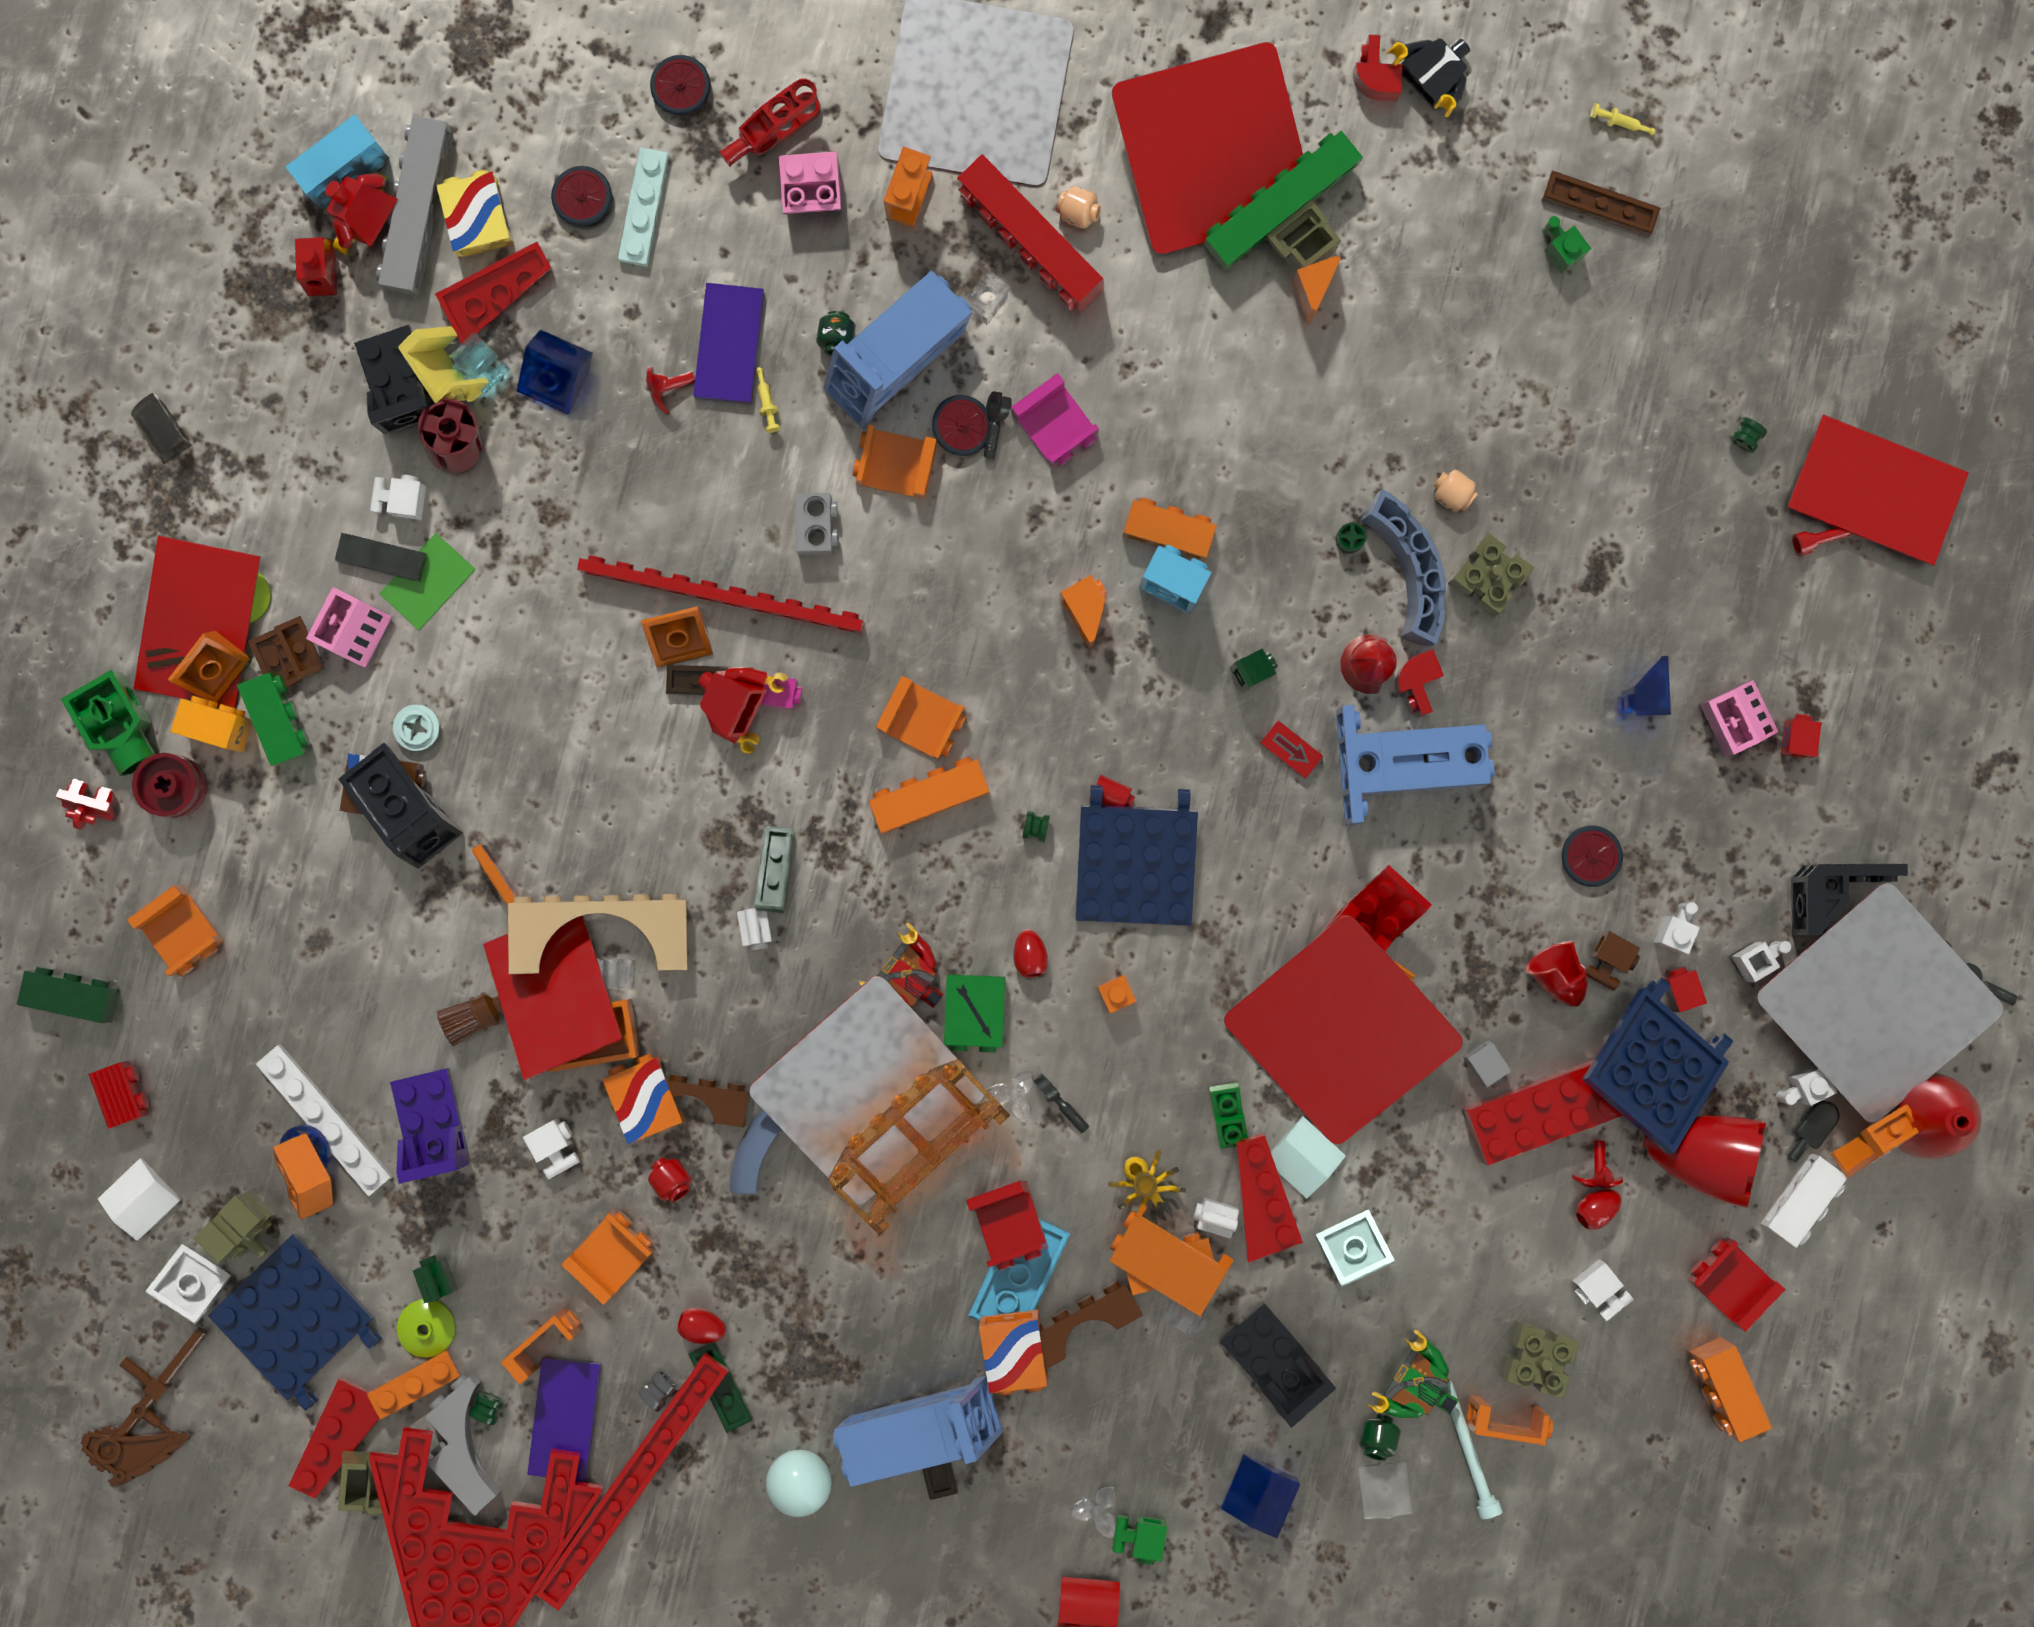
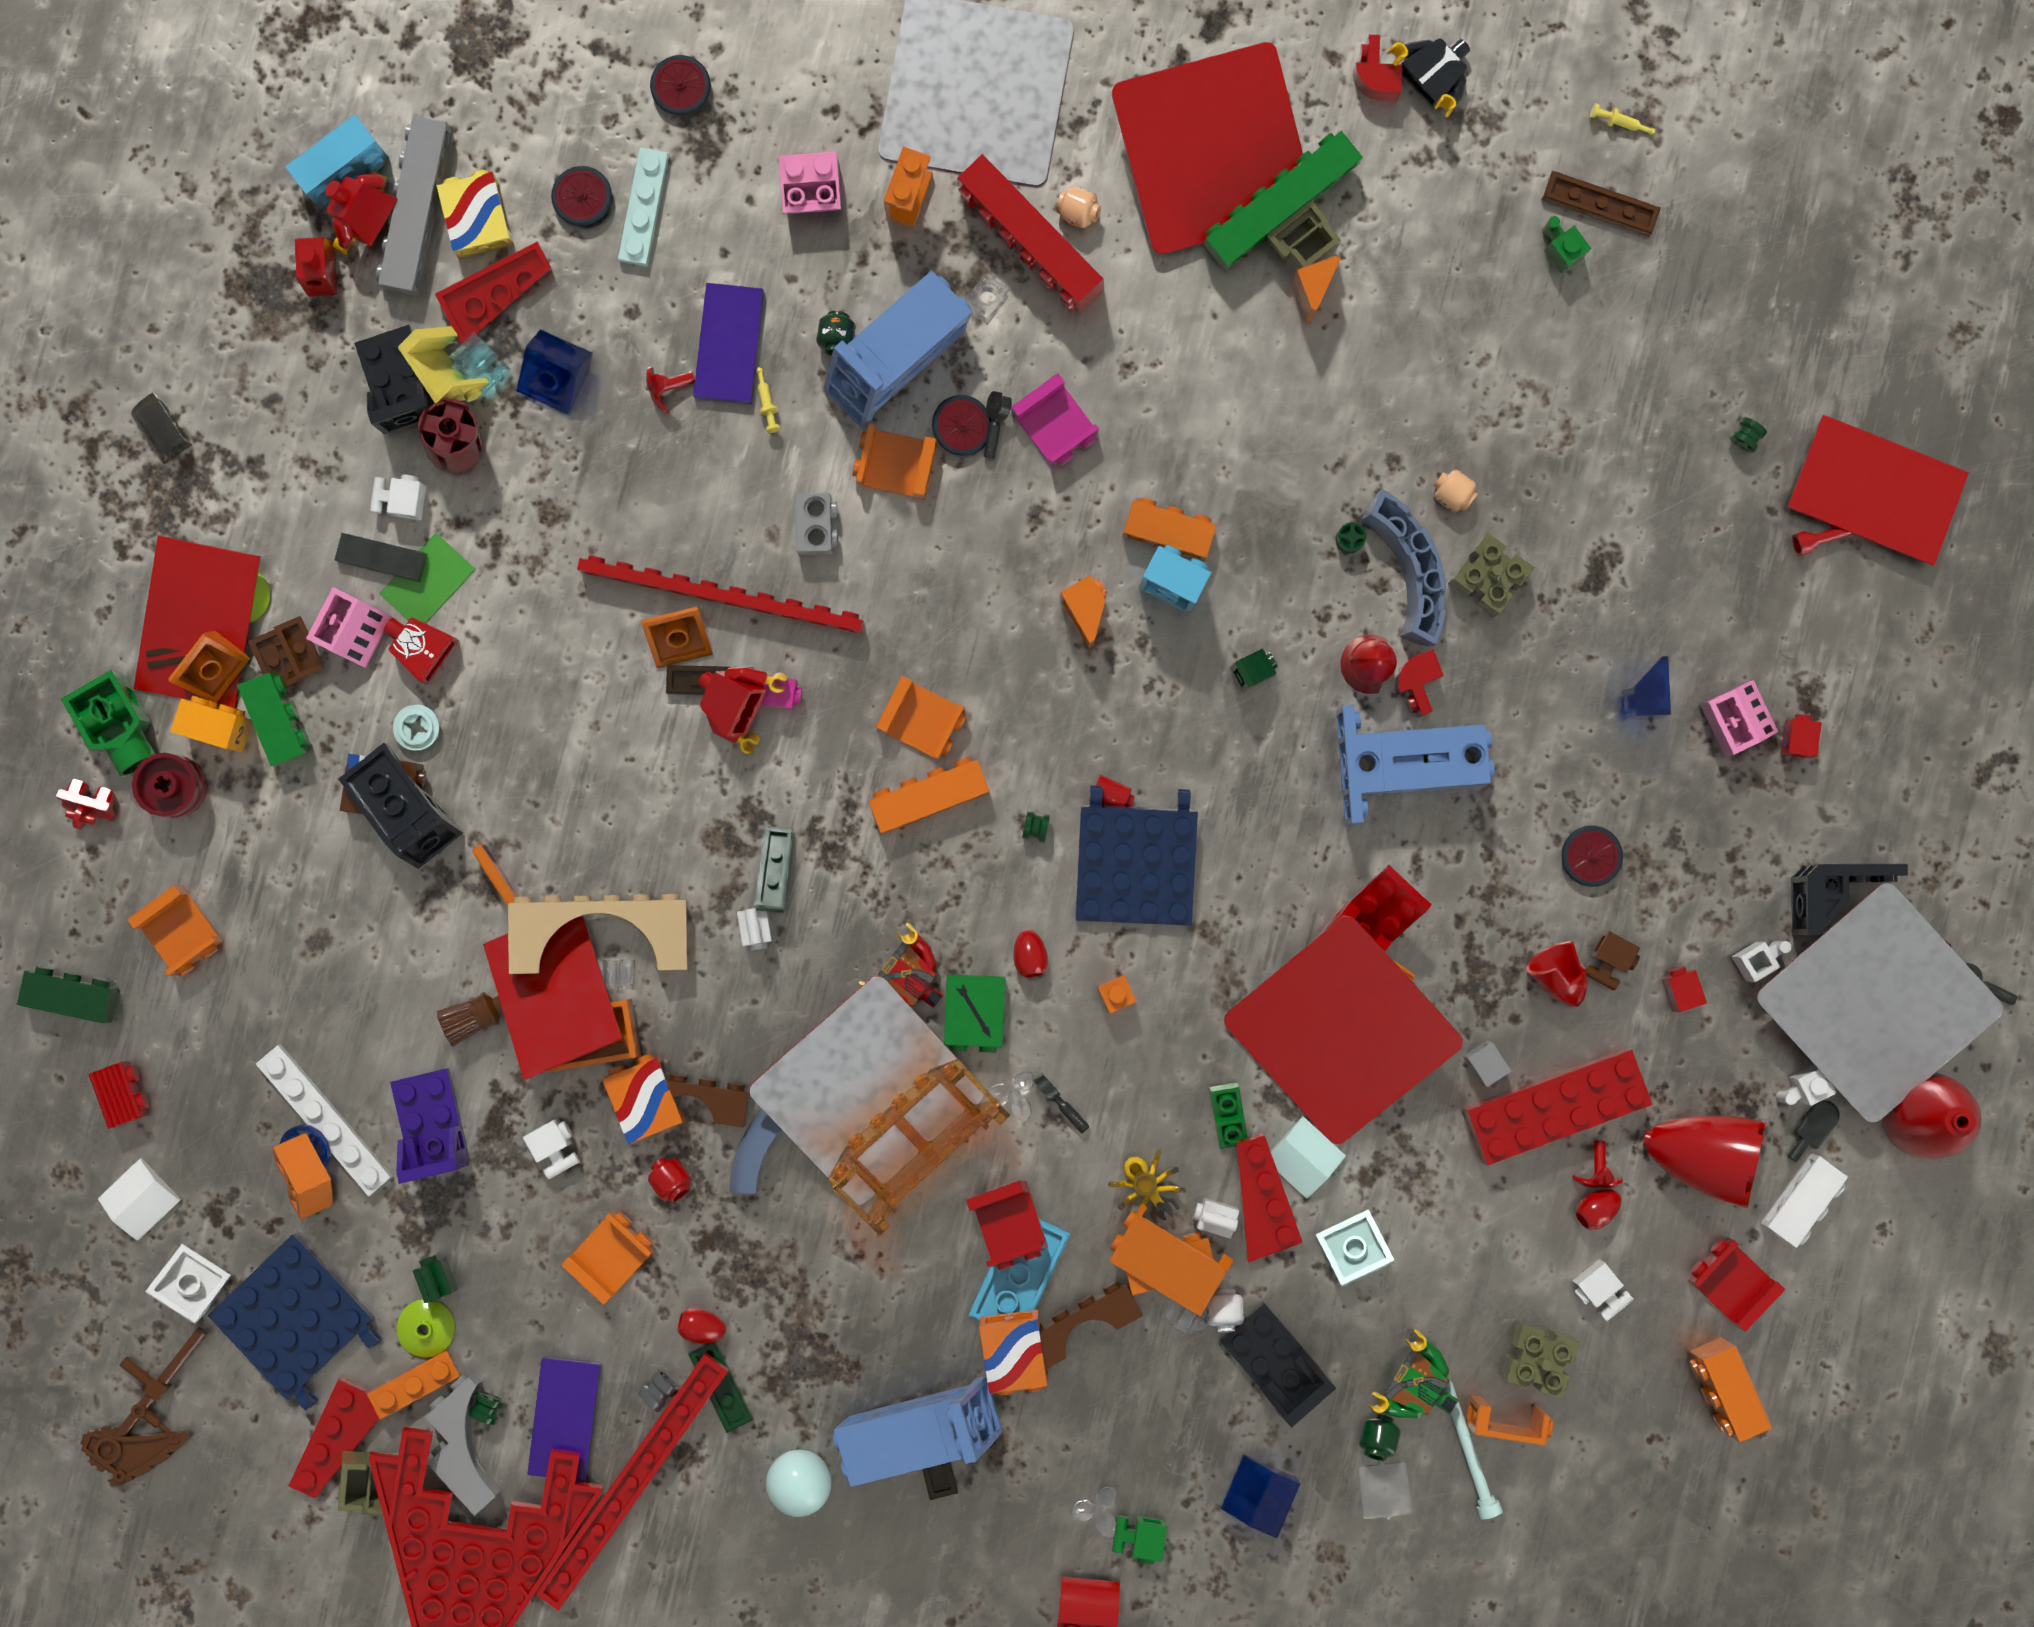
(236, 1227): olive brick -> none
(419, 647): none -> torso
(519, 1362): orange panel -> none
(762, 129): red piece -> none
(1225, 1310): none -> white head
(1291, 749): red tile -> none
(1657, 1068): dark blue plate -> none
(1678, 932): white brick -> none
(1875, 1142): orange panel -> none

